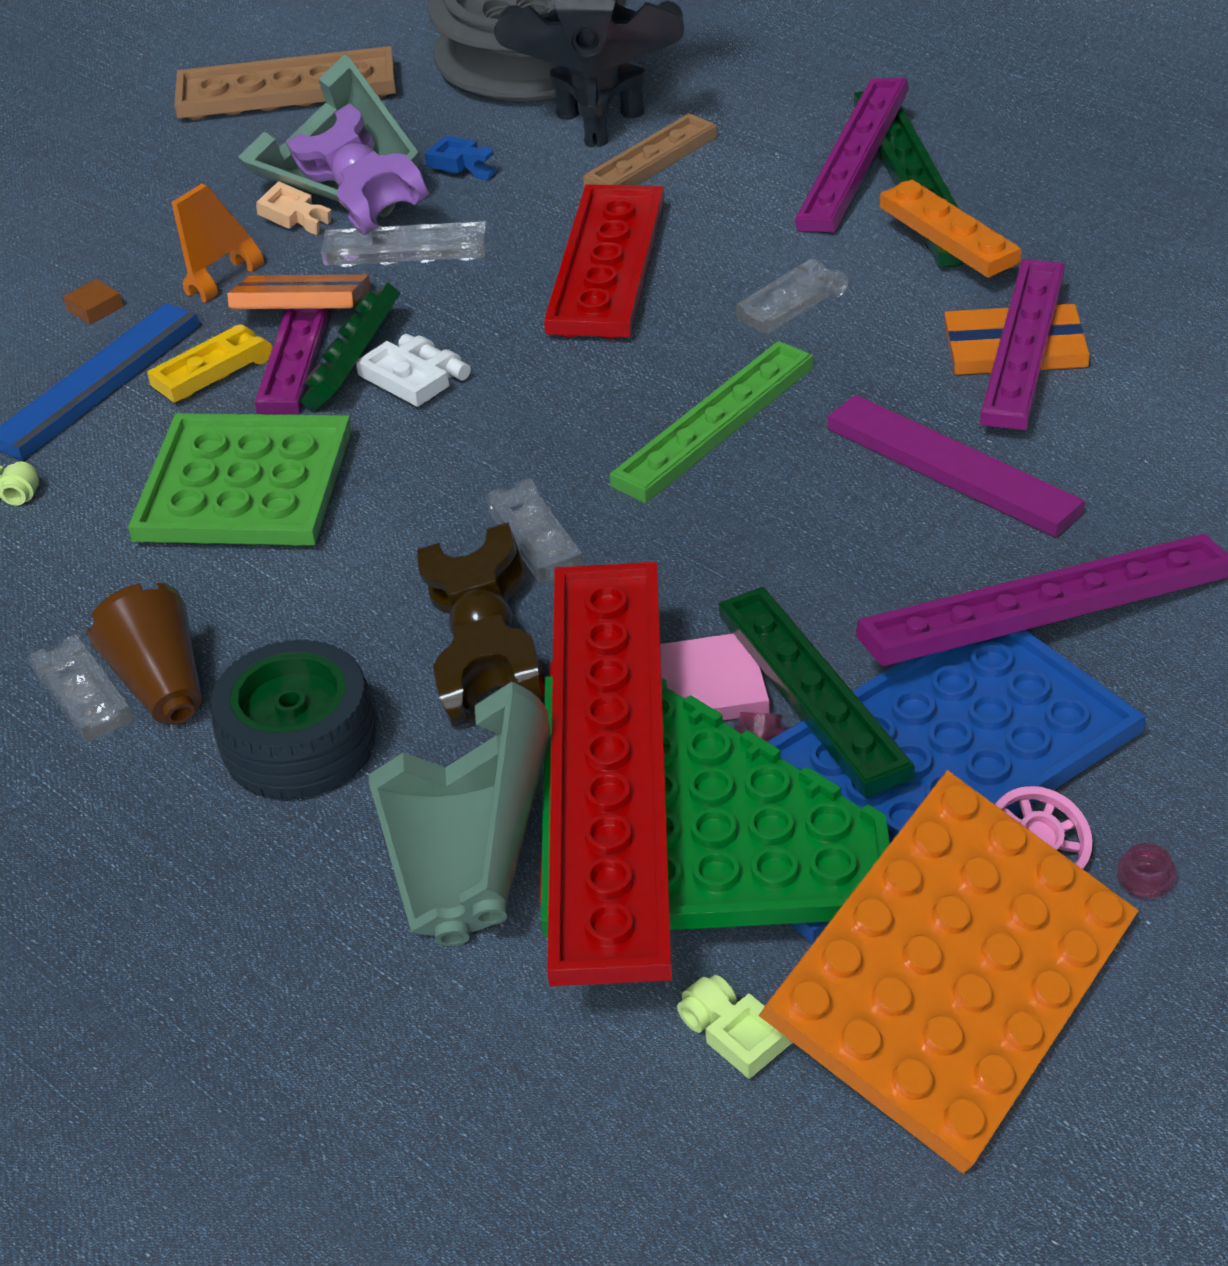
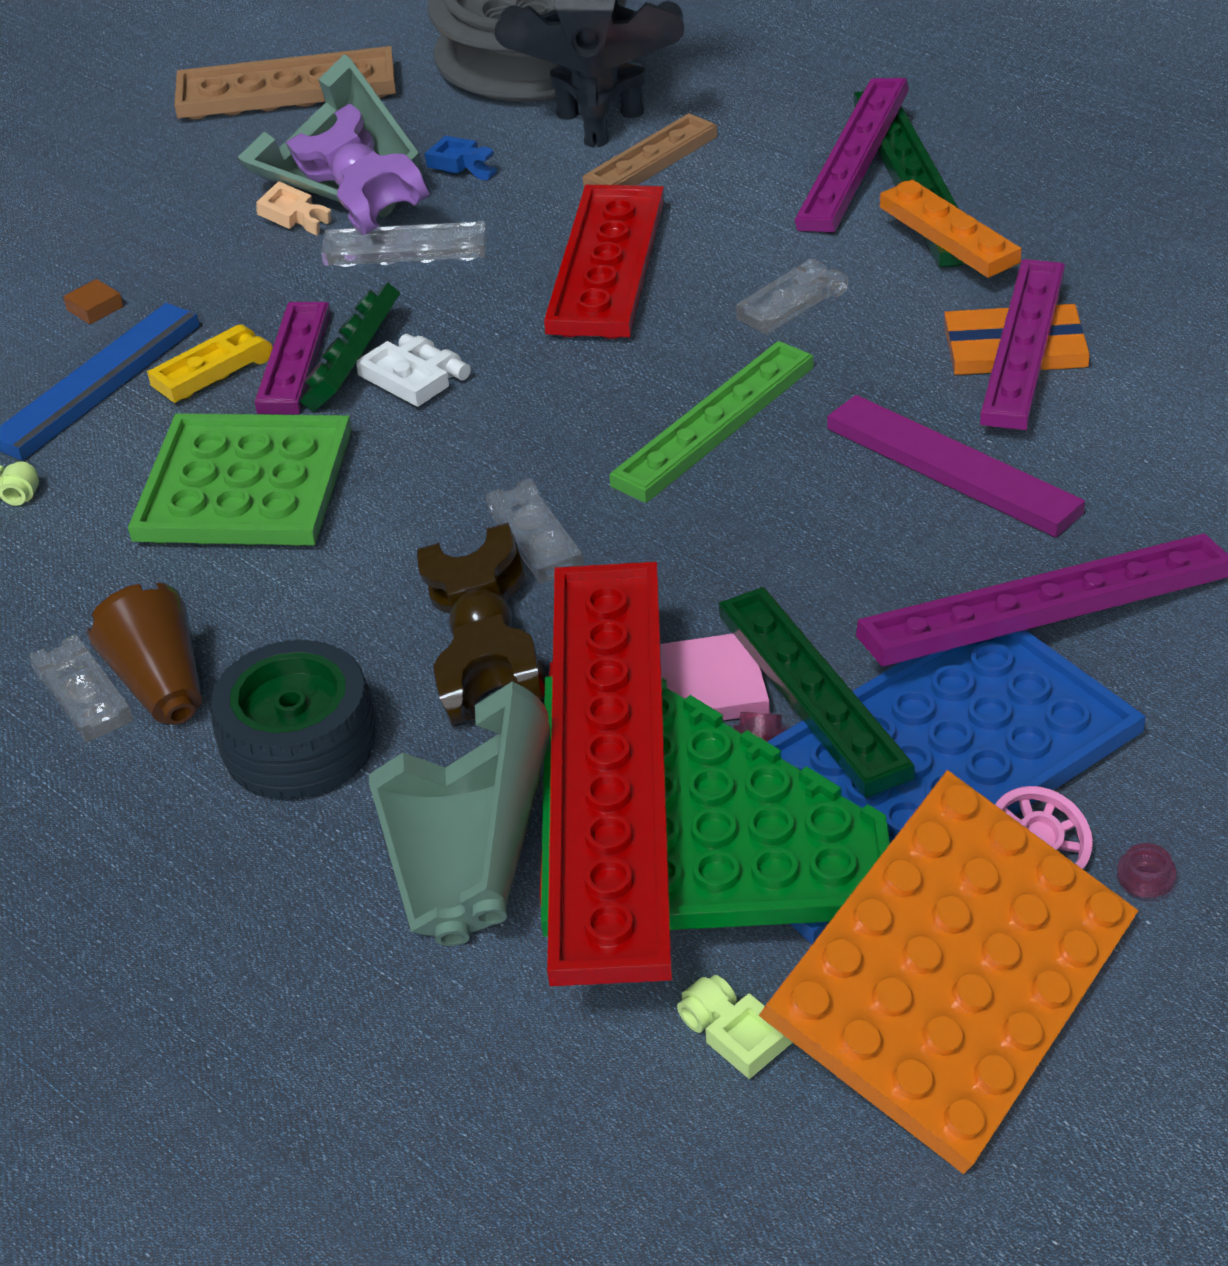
(206, 235): orange flag -> none
(298, 291): orange tile -> none

